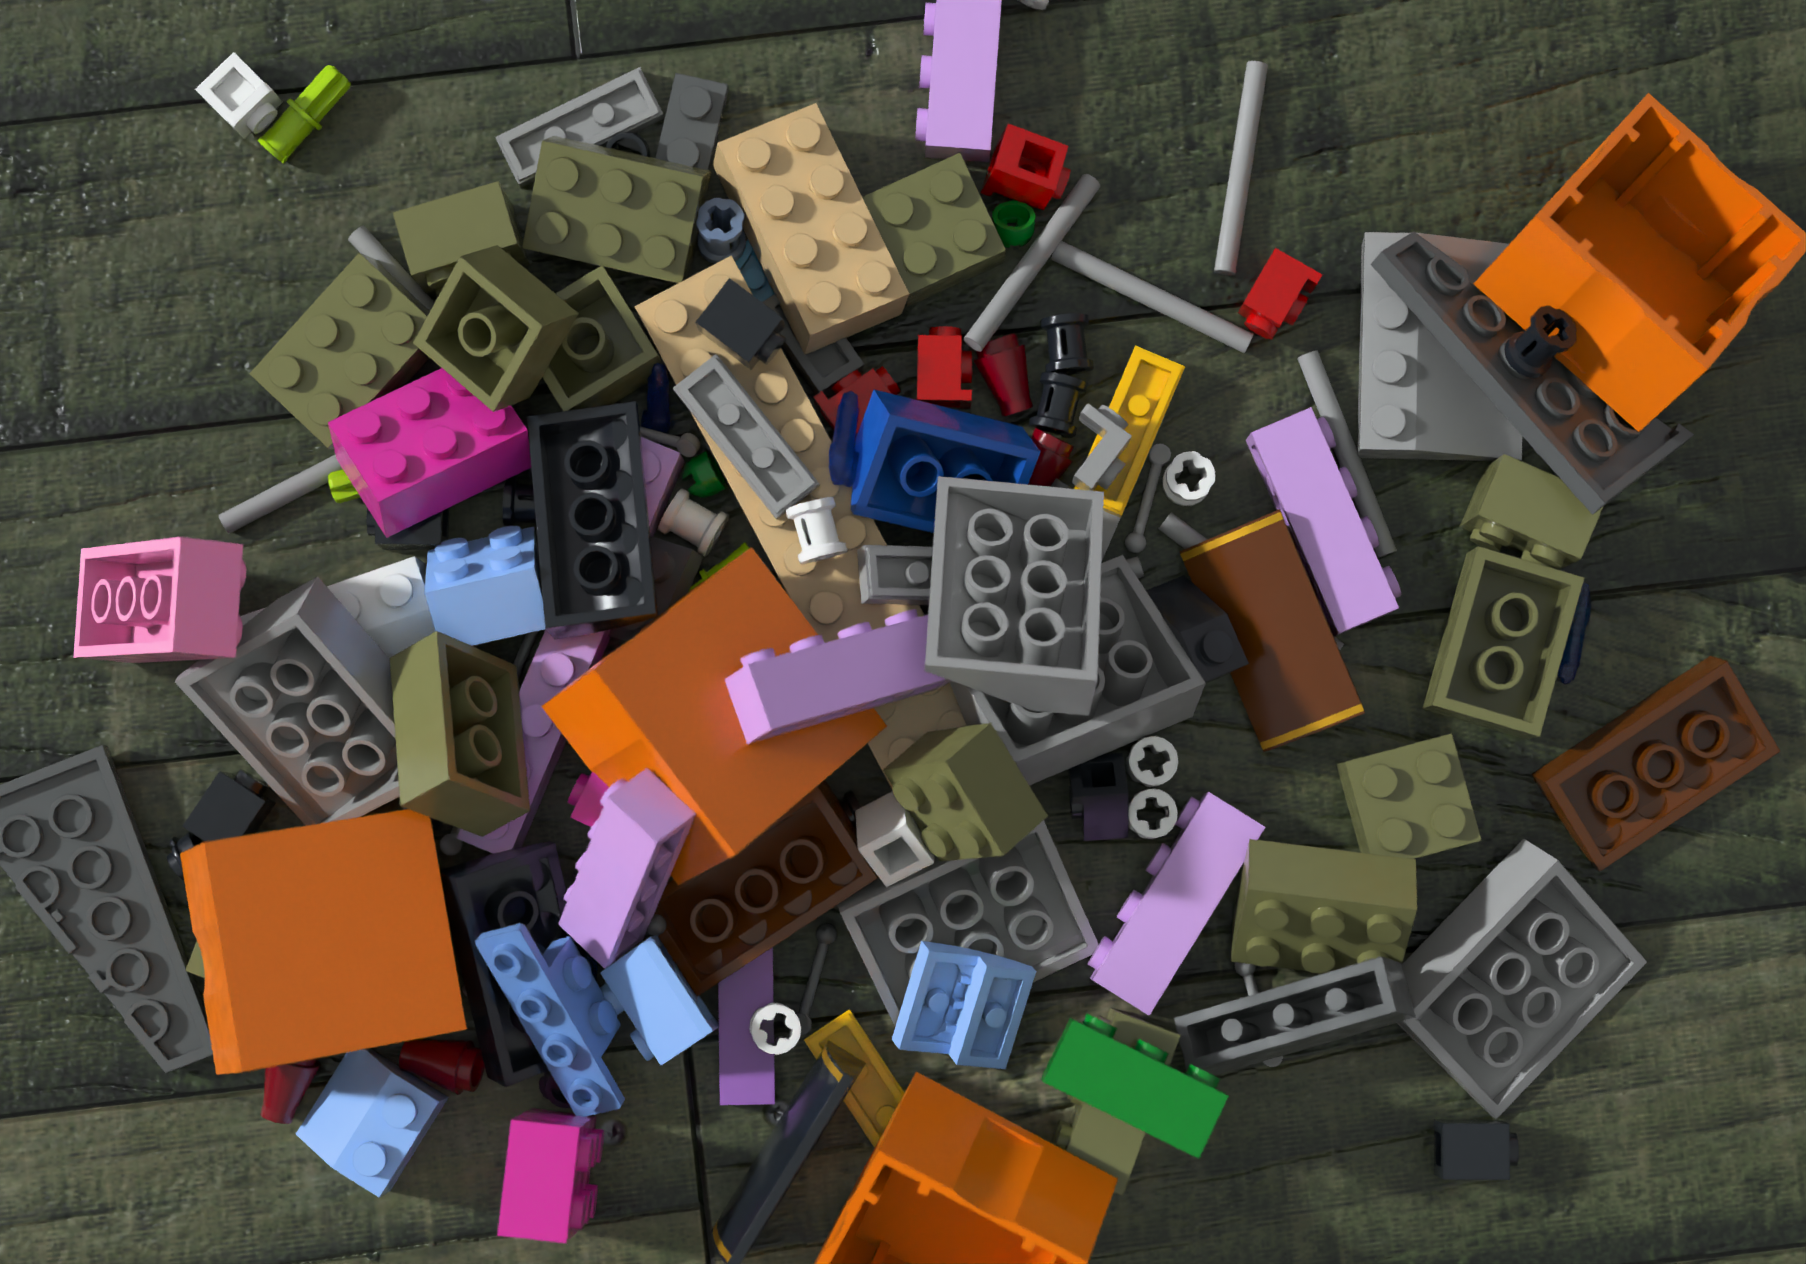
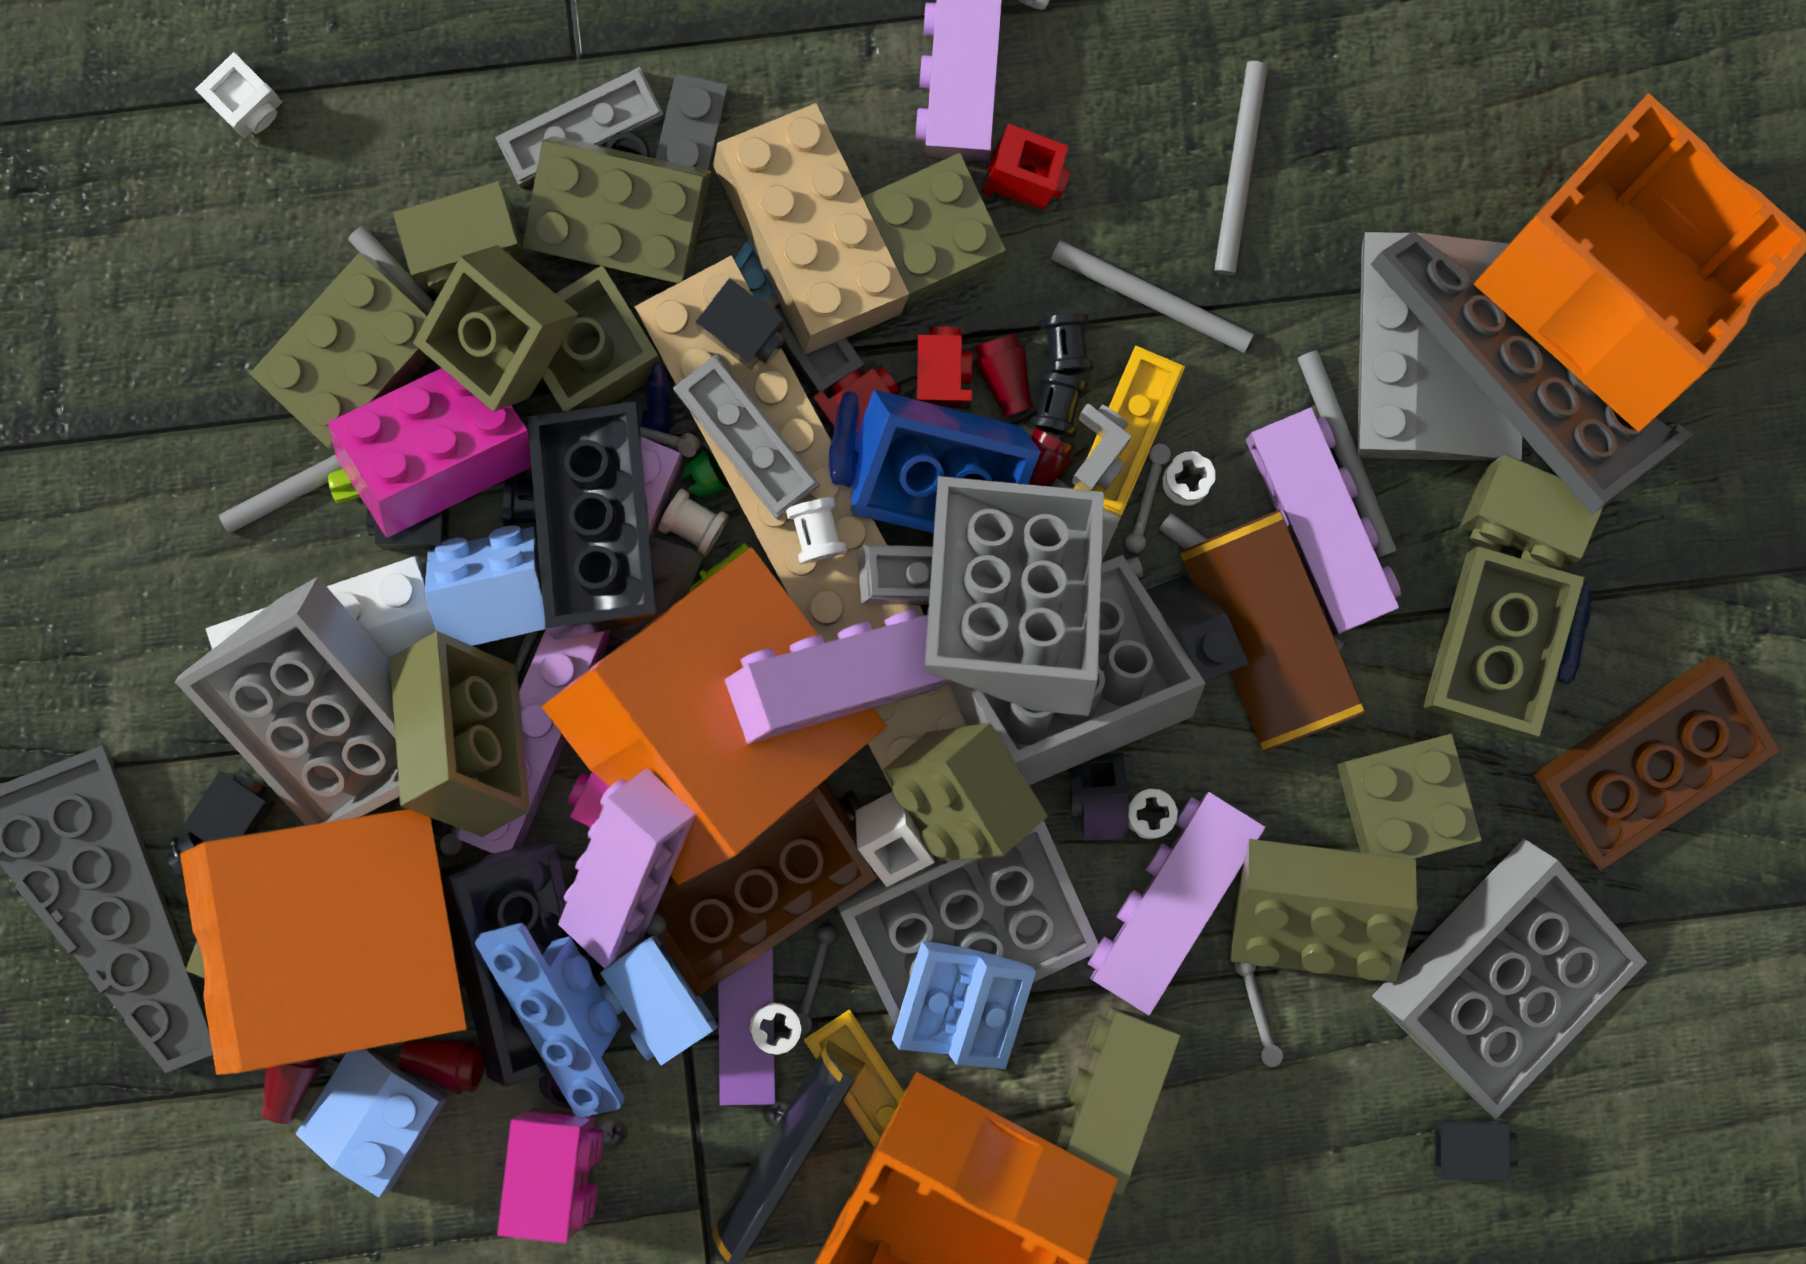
(159, 601): bright pink brick -> none
(305, 113): lime axle -> none
(723, 229): sand blue bush -> none
(1014, 212): green hinge -> none
(1032, 262): light grey bar -> none
(1136, 1084): green brick -> none
(1156, 746): white bush -> none
(1277, 294): red brick -> none
(1296, 1016): dark grey brick -> none
(1536, 336): black bush -> none

